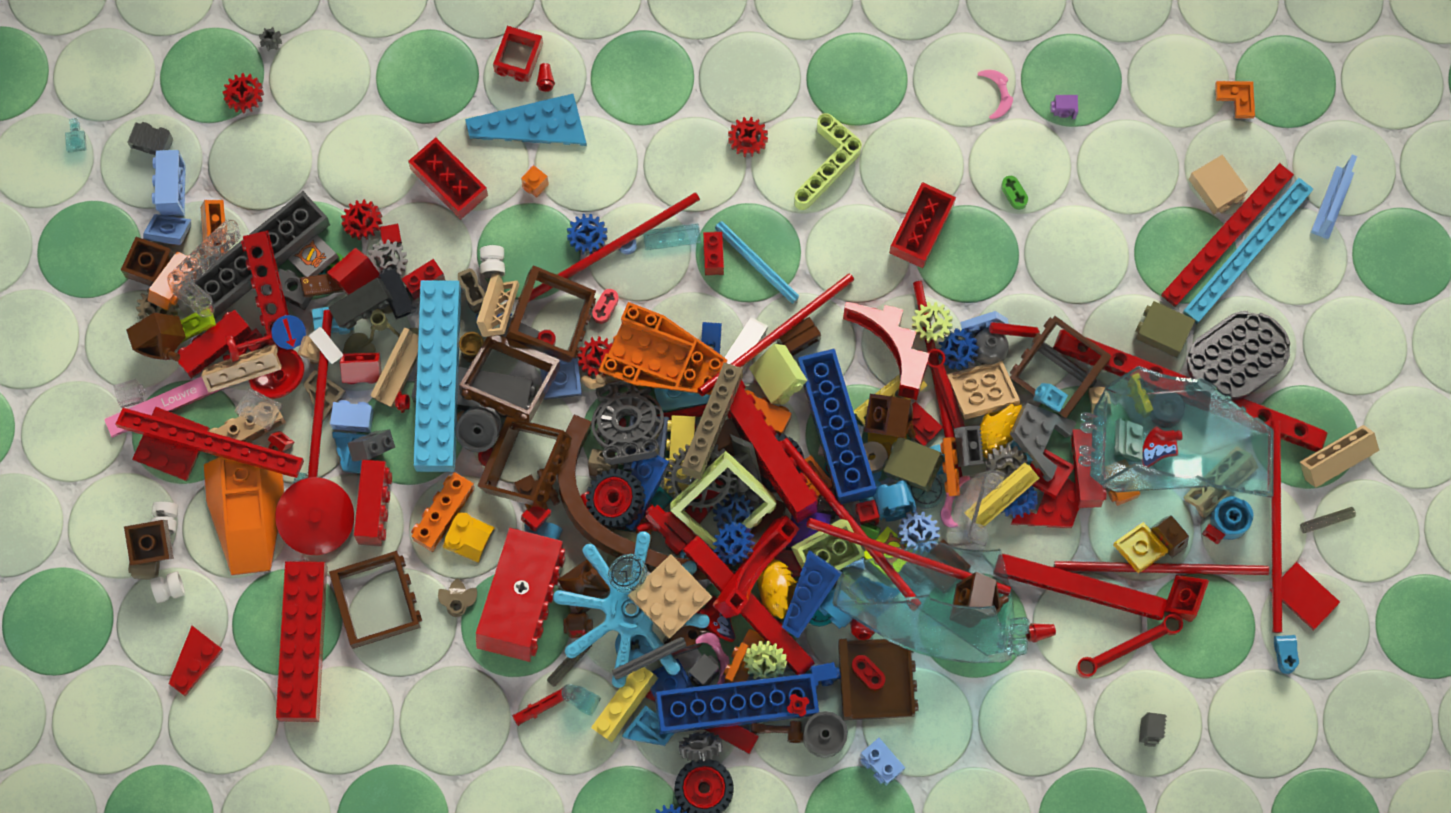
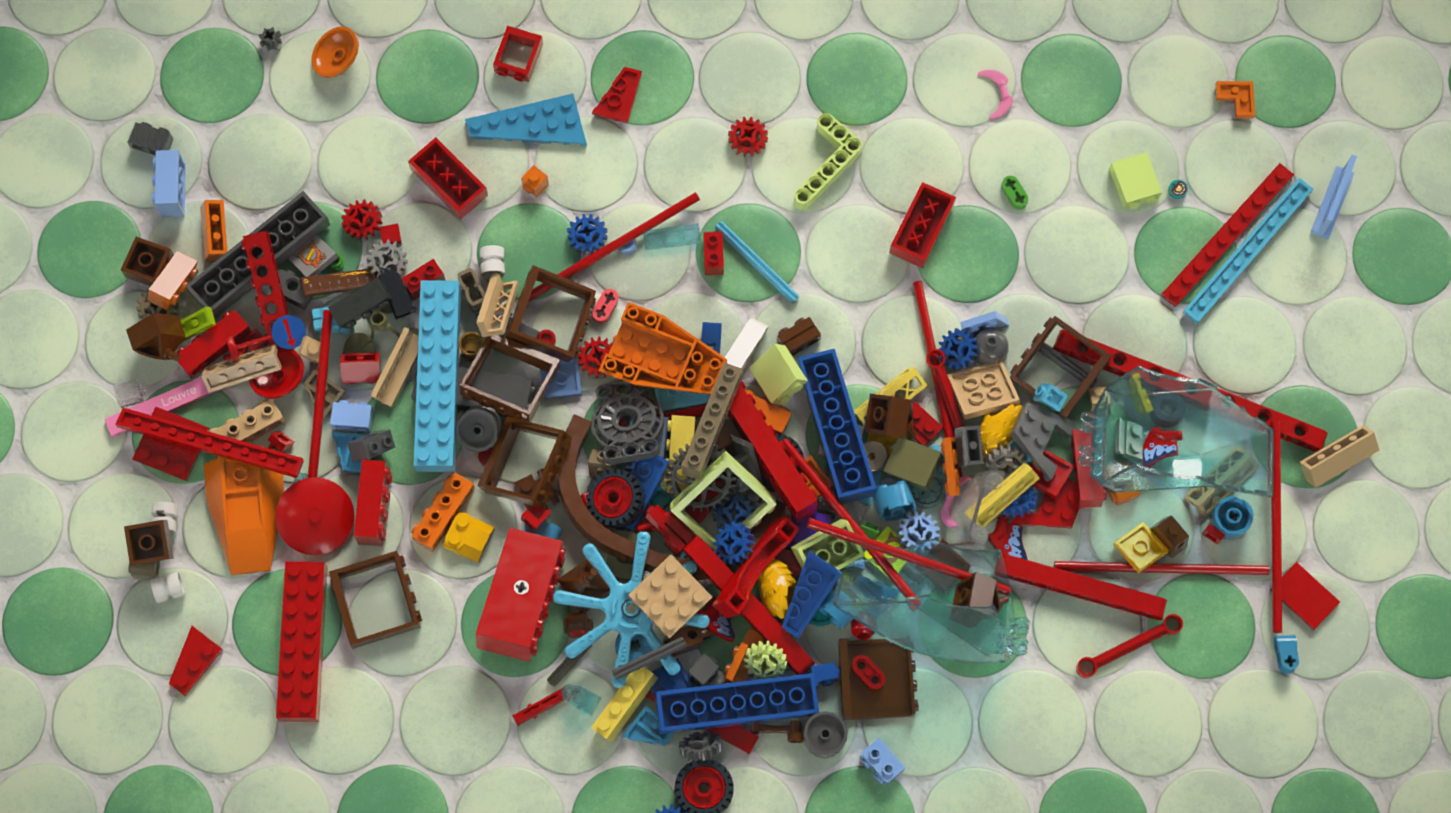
(75, 139): clear light blue plate -> none
(167, 229): medium blue tile -> none
(200, 266): clear beam -> none
(250, 96): red gear -> none
(258, 409): clear plate -> none
(326, 345): white sticker -> none
(335, 52): none -> orange dish
(353, 271): red slope -> none
(402, 402): red plate -> none
(457, 595): dark tan plate -> none
(545, 78): red cone -> none
(599, 382): tan arm -> none
(620, 97): none -> red wing
(627, 573): clear light blue tile -> none
(714, 642): bright pink piece -> none
(782, 329): red piece -> none
(792, 708): red plate -> none
(867, 512): red panel -> none
(899, 340): arch -> none
(939, 324): yellowish green gear -> none
(1008, 538): none -> red arm
(1013, 330): red axle -> none
(1040, 631): red cone -> none
(1065, 106): medium lavender brick -> none
(1135, 181): none -> yellowish green brick
(1152, 729): dark grey brick -> none
(1164, 328): olive brick -> none
(1177, 189): none -> tile
(1186, 597): red slope -> none
(1218, 185): tan brick -> none
(1240, 354): plate -> none
(1327, 520): clear smoke axle -> none

